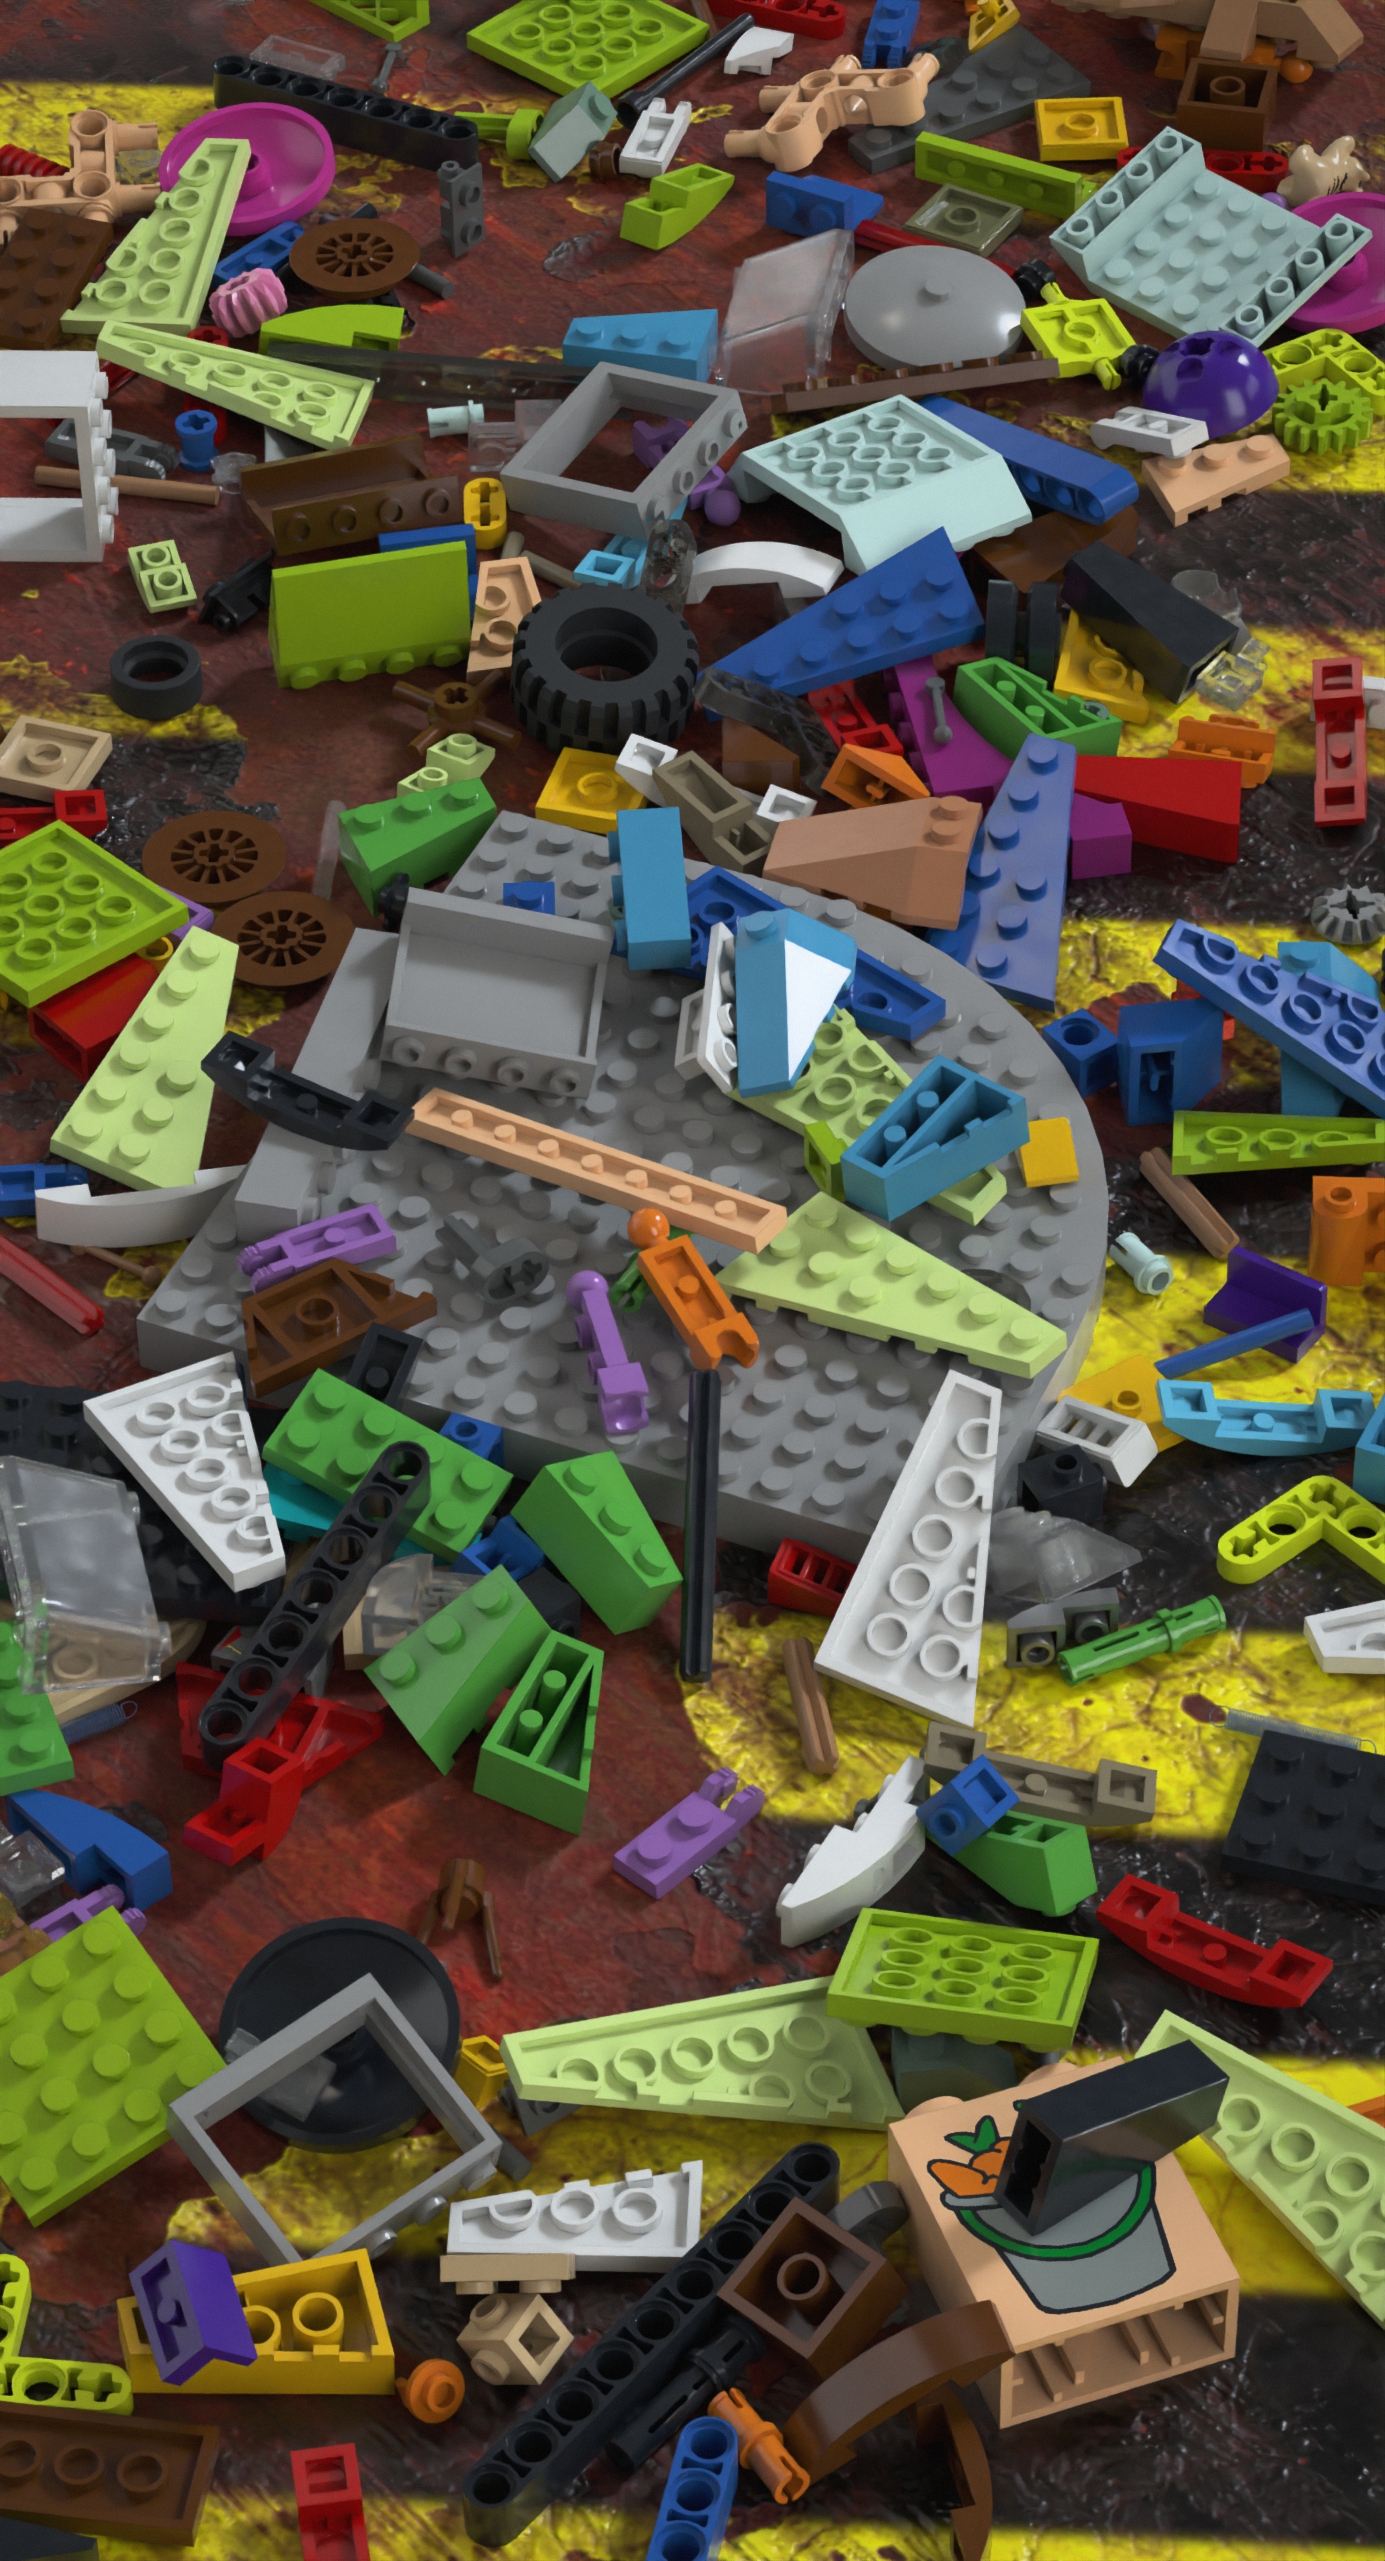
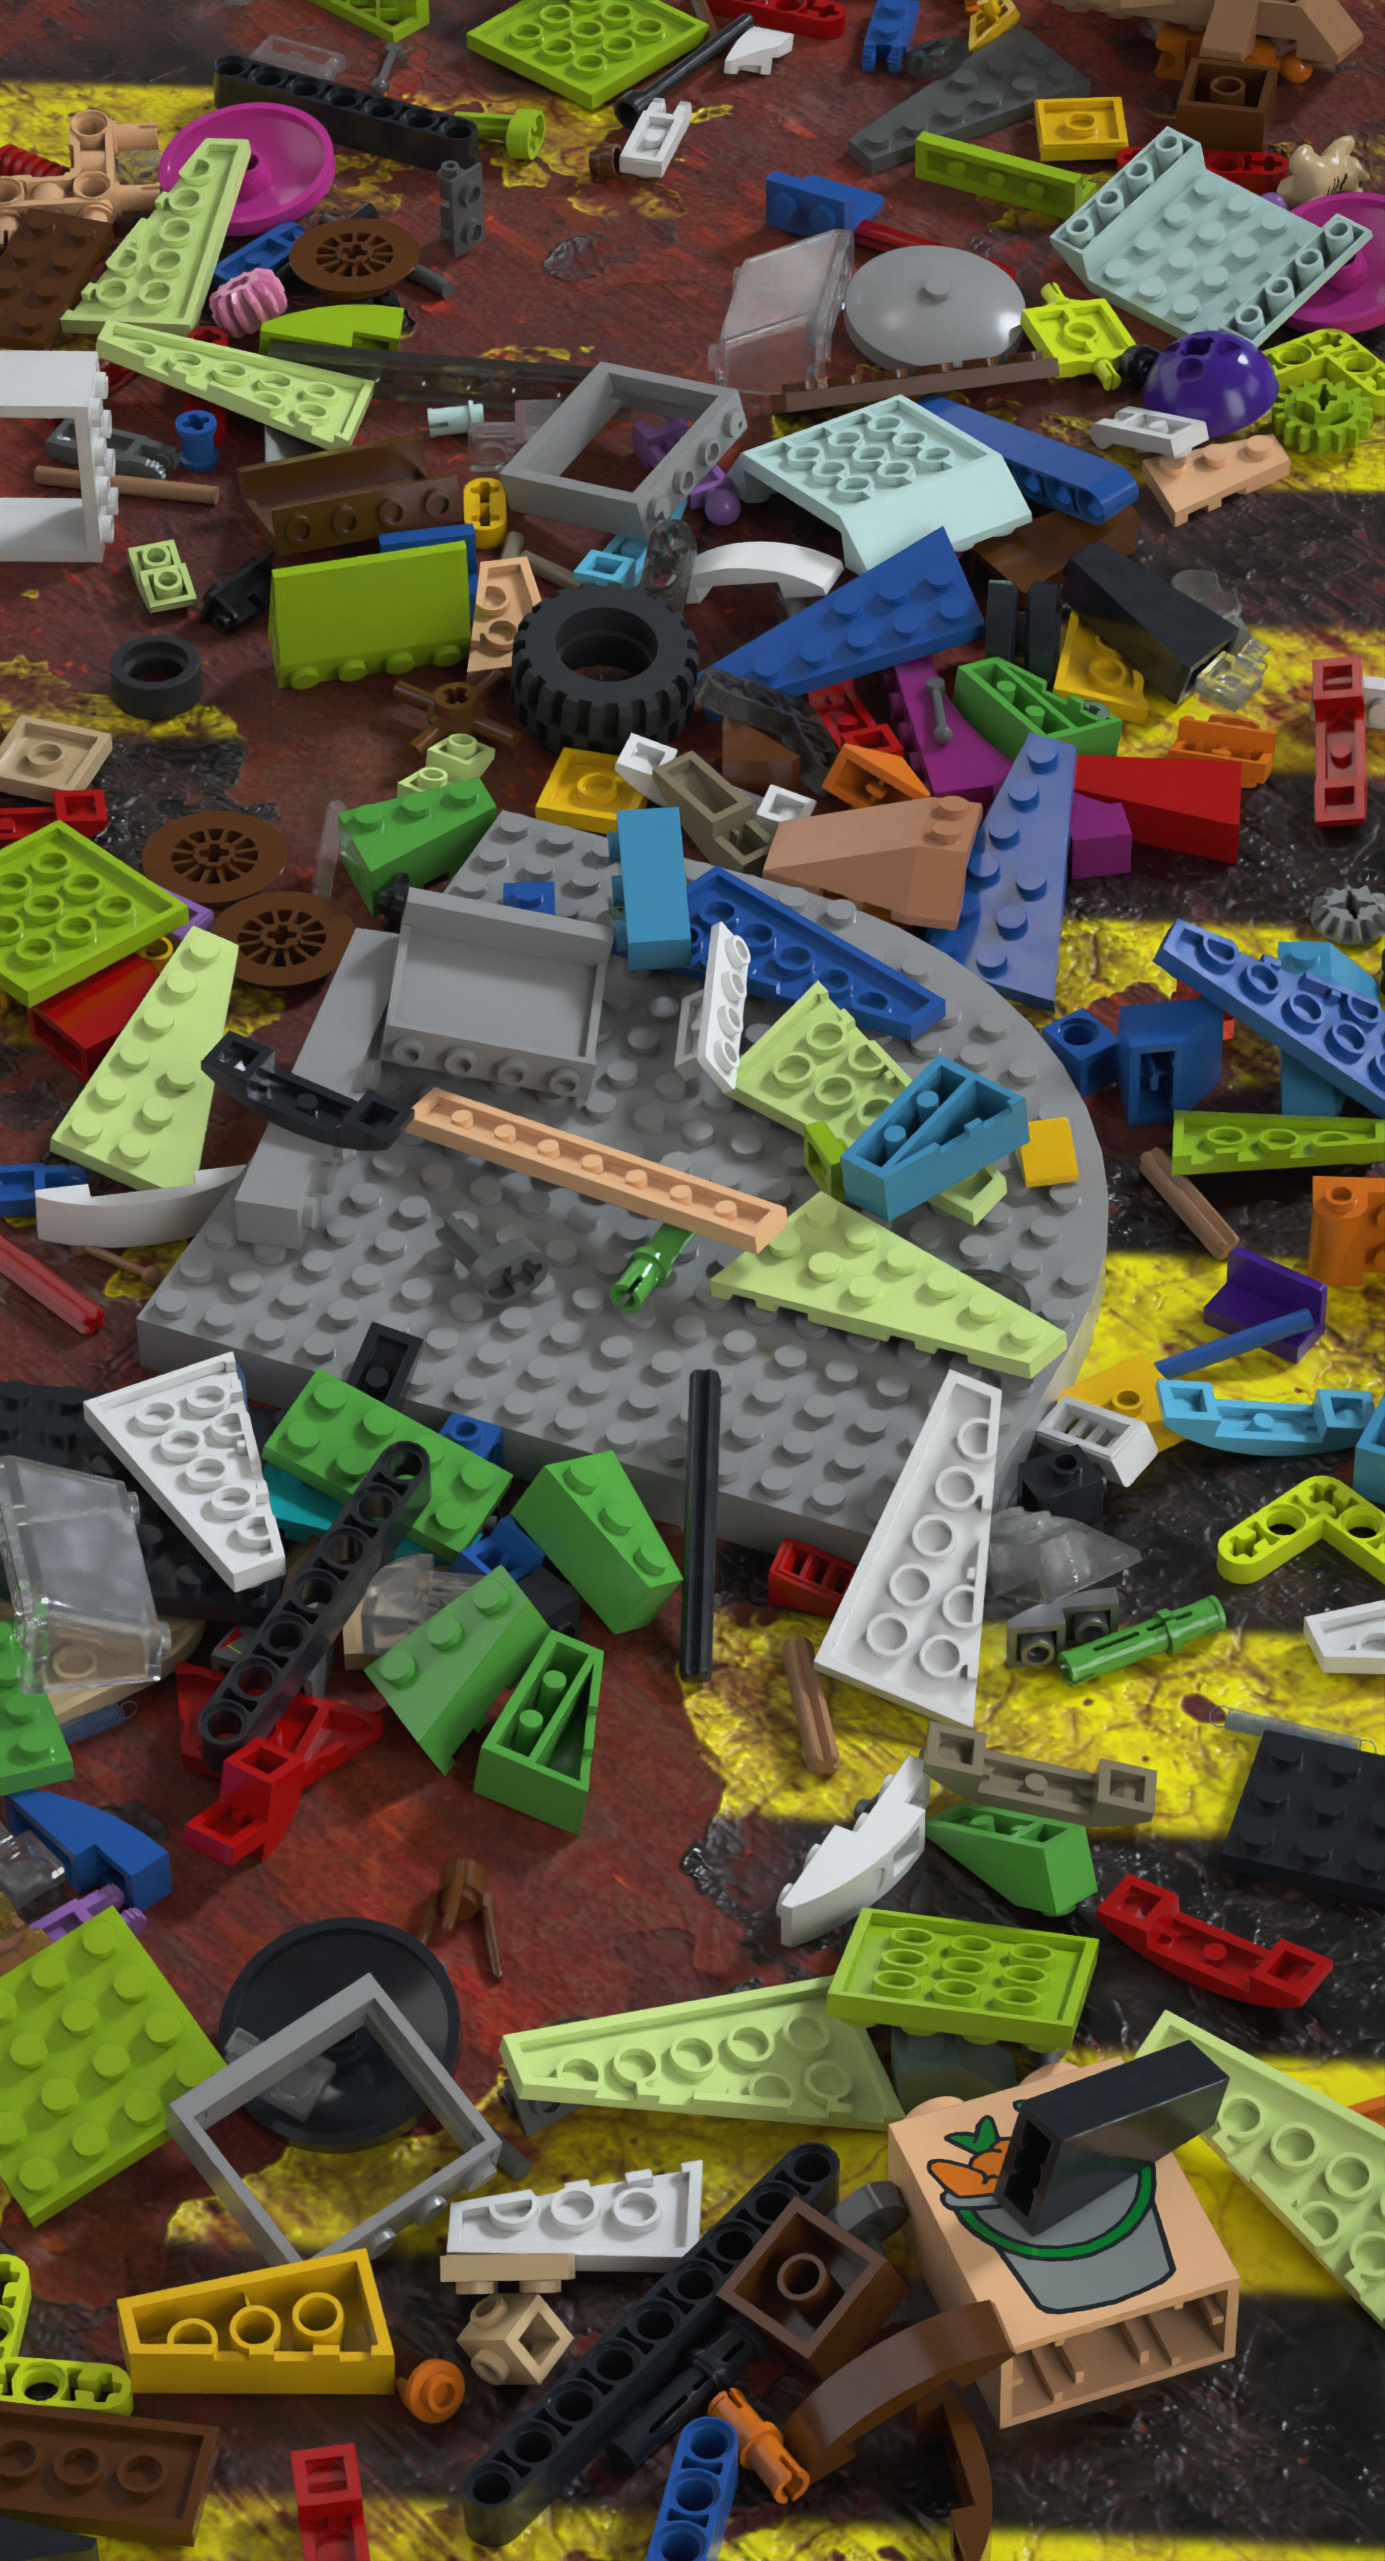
(191, 2311): dark purple panel -> none
(226, 470): clear plate -> none
(321, 1320): reddish brown wing -> none
(348, 1236): medium lavender hinge -> none
(480, 2070): yellow slope -> none
(572, 130): sand green slope -> none
(619, 1383): medium lavender plate -> none
(652, 342): dark azure wedge -> none
(674, 205): lime slope -> none
(688, 1834): medium lavender hinge -> none
(690, 1293): orange plate -> none
(784, 991): dark azure wedge -> none
(828, 100): light nougat pin -> none
(965, 220): olive plate -> none
(967, 1805): blue bracket -> none
(1032, 278): black plate -> none
(1150, 1271): light aqua pin -> none

